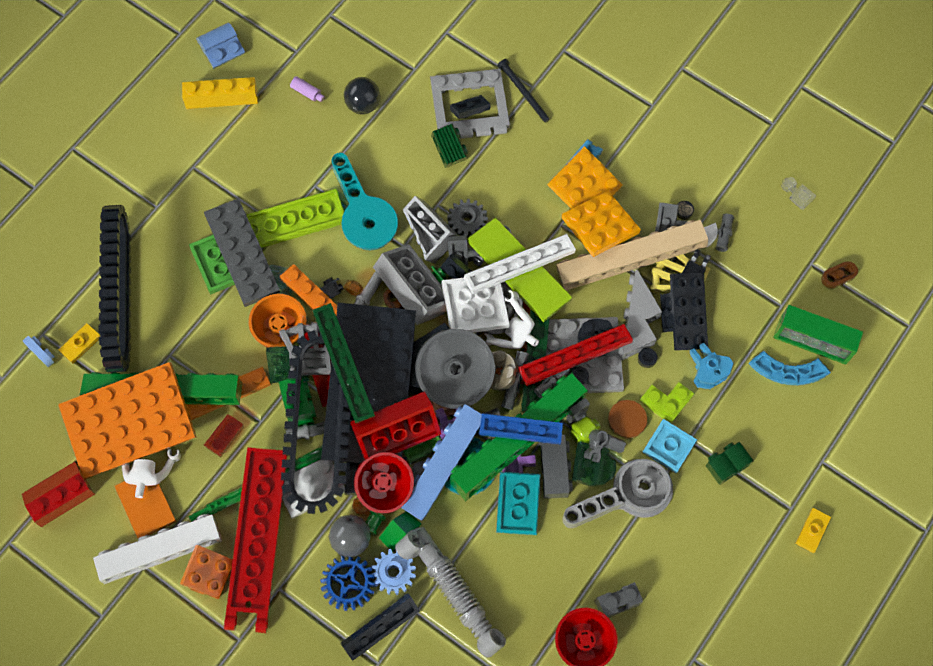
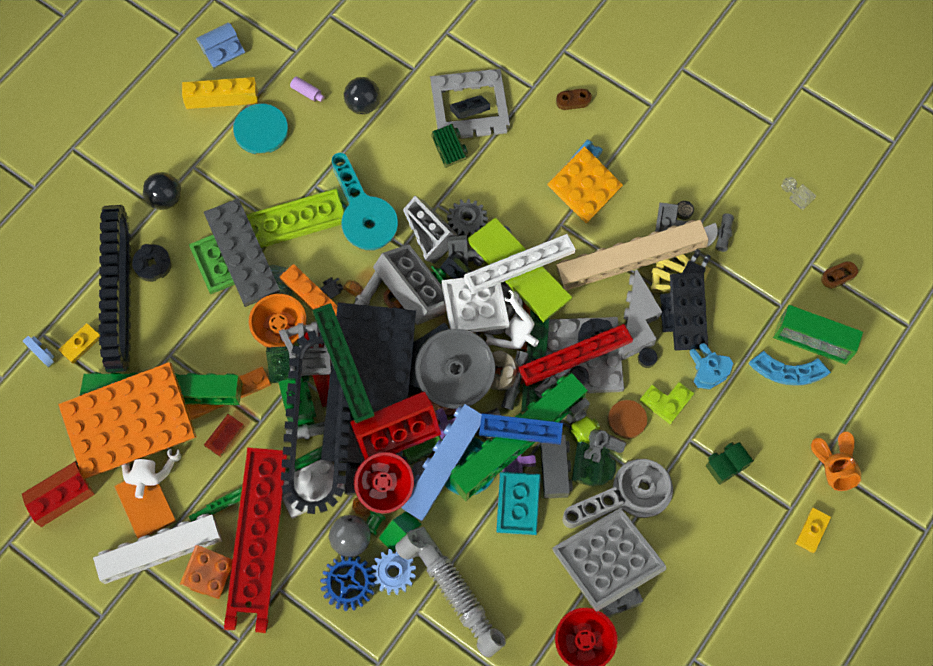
(147, 253): none -> black plate
(161, 190): none -> black piece
(260, 128): none -> teal tile
(380, 627): black plate -> none
(504, 65): black bar -> none
(574, 100): none -> reddish brown plate
(600, 223): light orange plate -> none
(609, 559): none -> light grey plate
(669, 446): medium azure plate -> none
(840, 468): none -> orange piece

